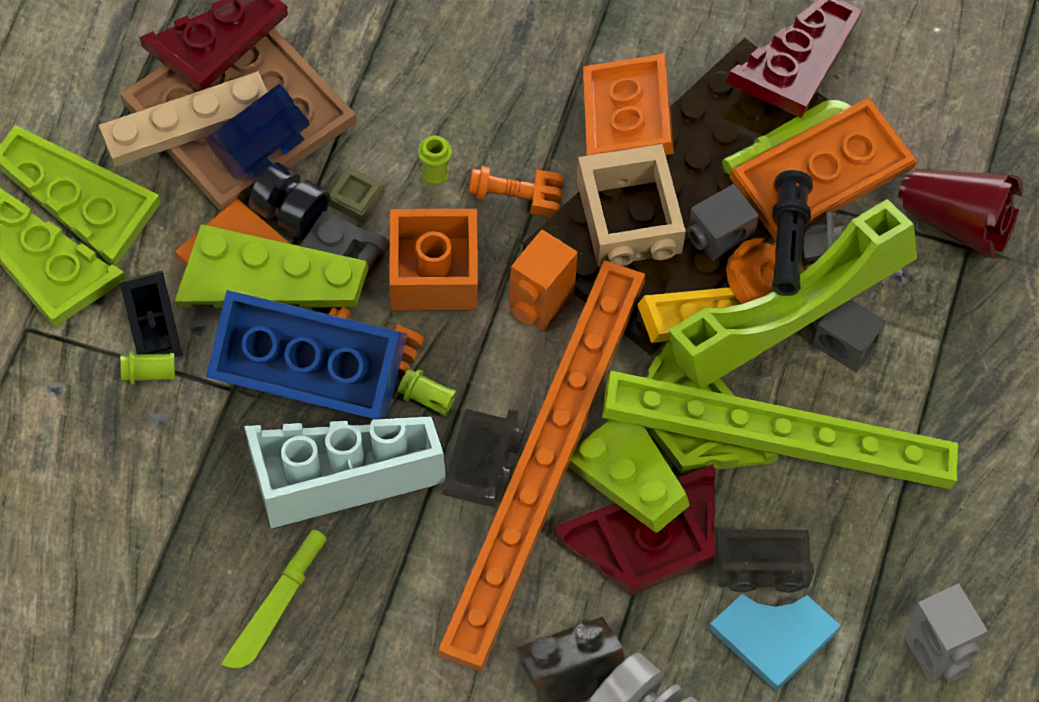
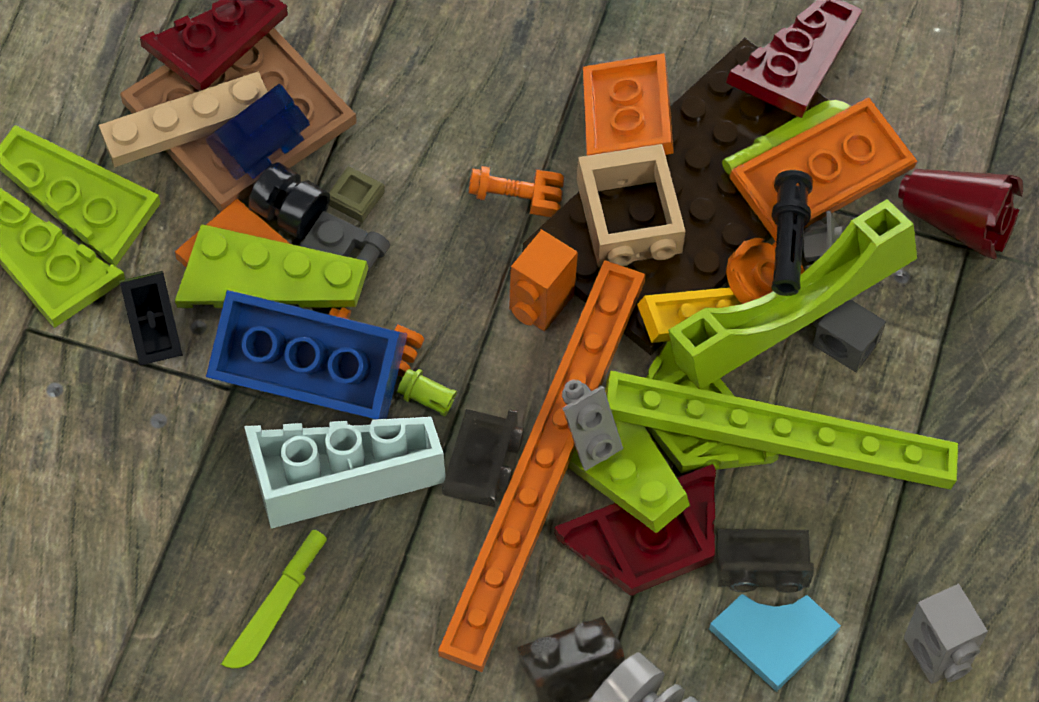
(147, 367): lime pin -> none
(433, 259): orange brick -> none
(434, 155): lime pin -> none
(590, 423): none -> light grey hinge
(722, 222): dark grey brick -> none

